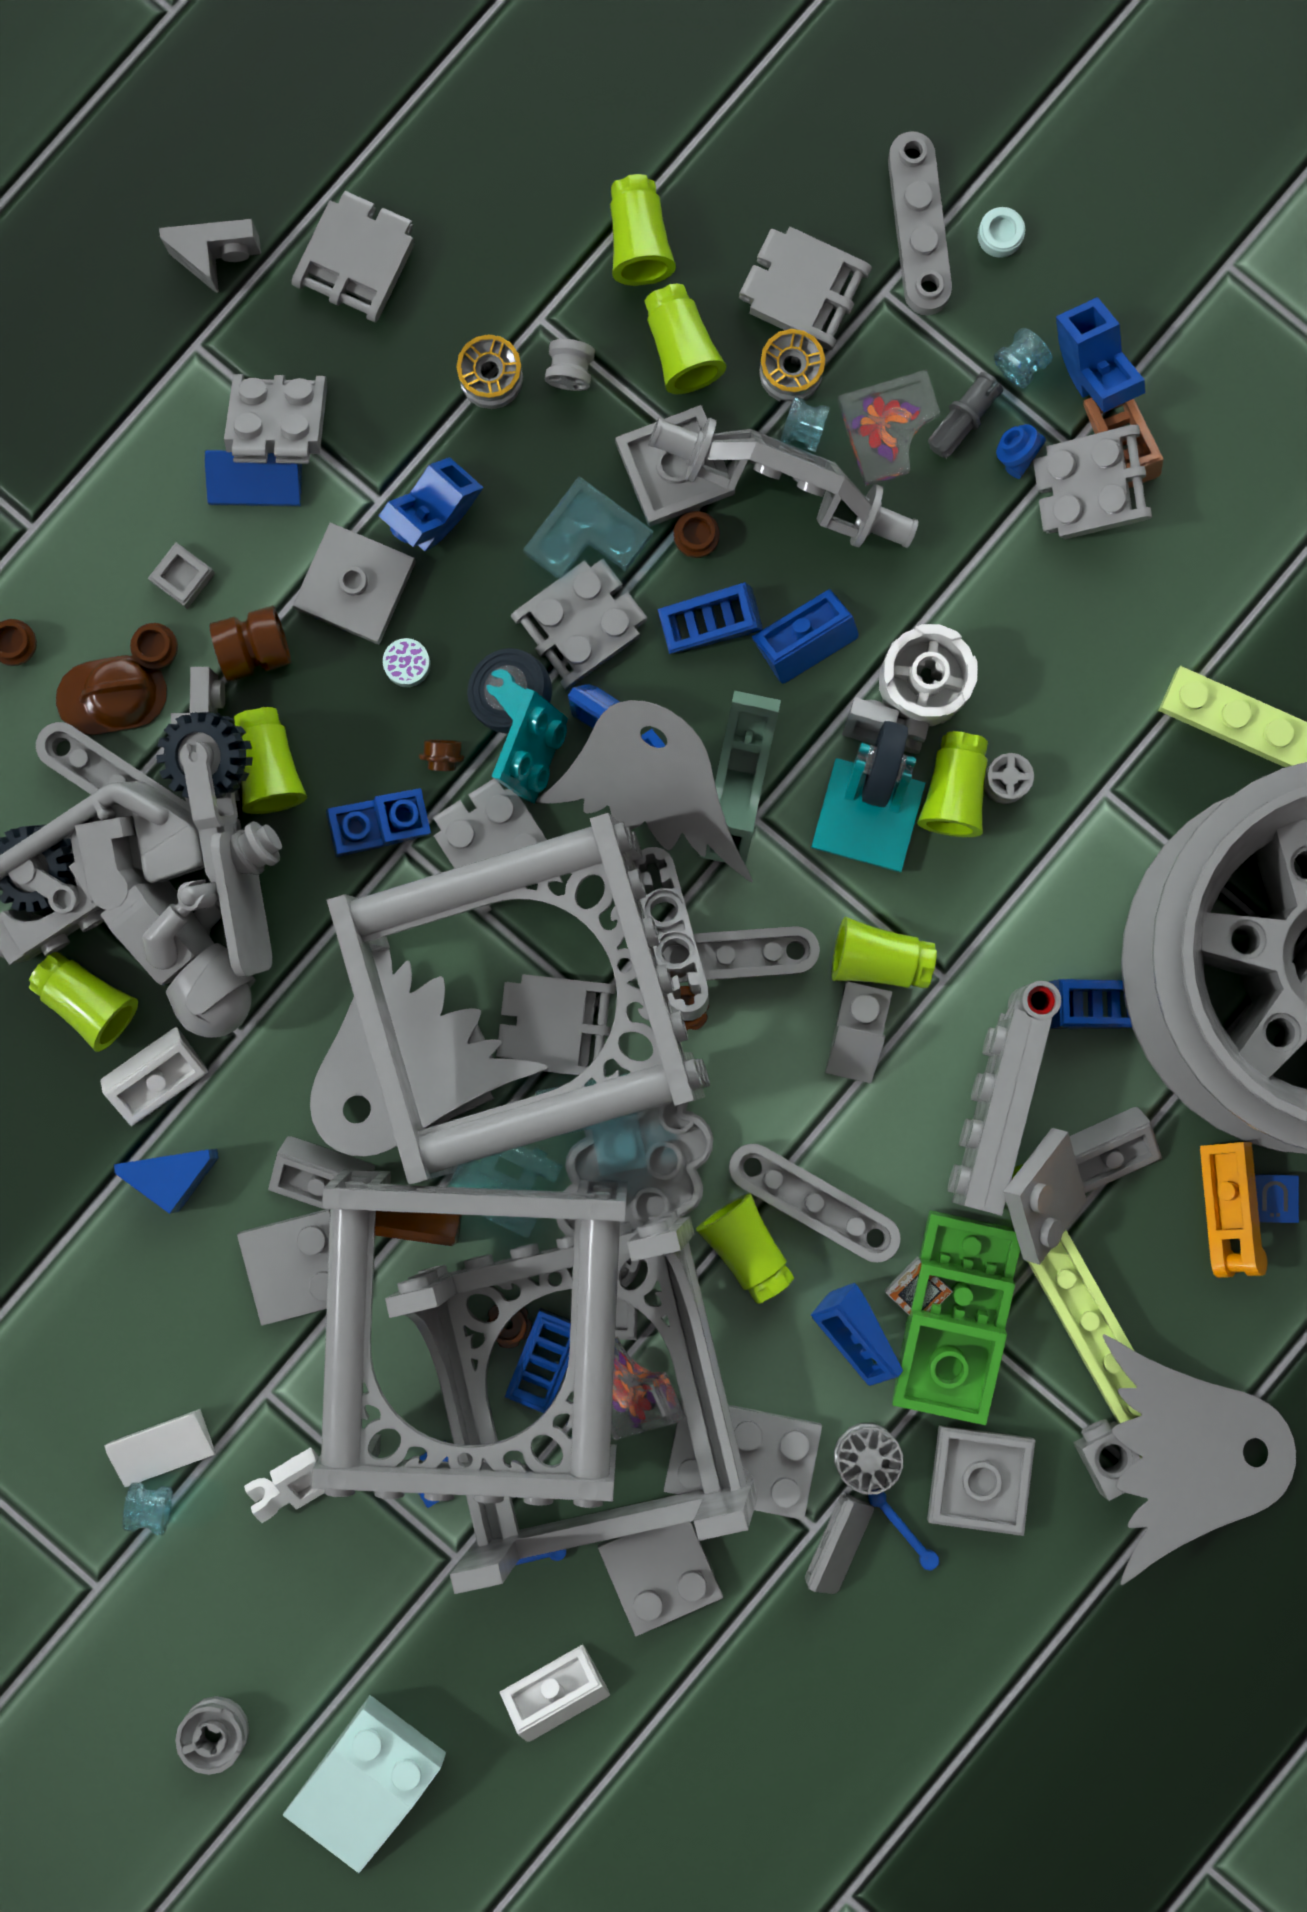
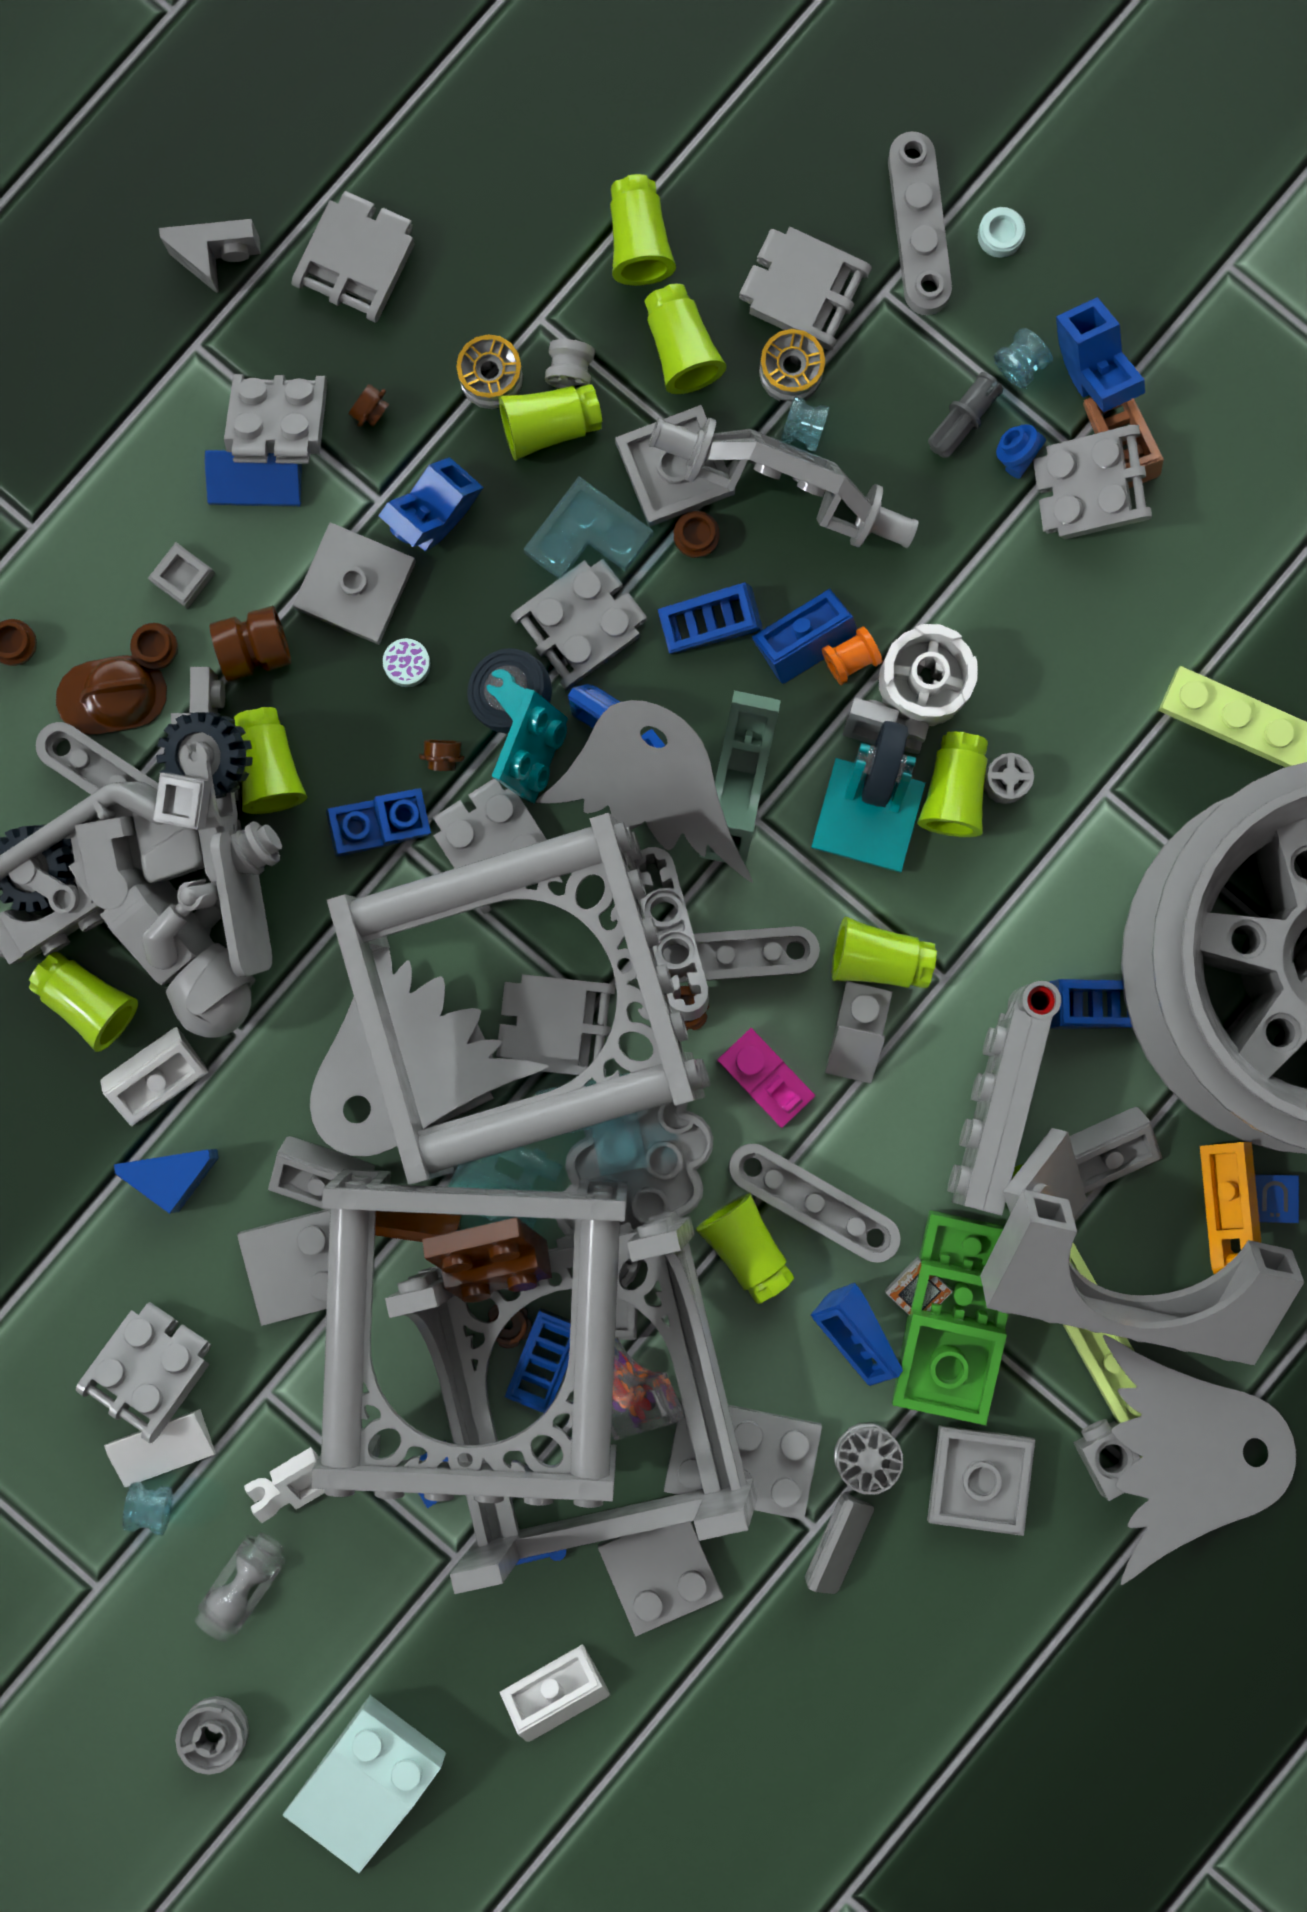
(147, 1369): none -> light grey plate
(182, 801): none -> light grey tile
(226, 1606): none -> clear piece
(369, 406): none -> reddish brown plate
(489, 1259): none -> reddish brown plate
(548, 418): none -> lime plant
(766, 1078): none -> dark pink plate
(852, 655): none -> orange bush
(885, 420): clear tile -> none
(927, 1557): blue hinge -> none
(1219, 1317): none -> light grey arch

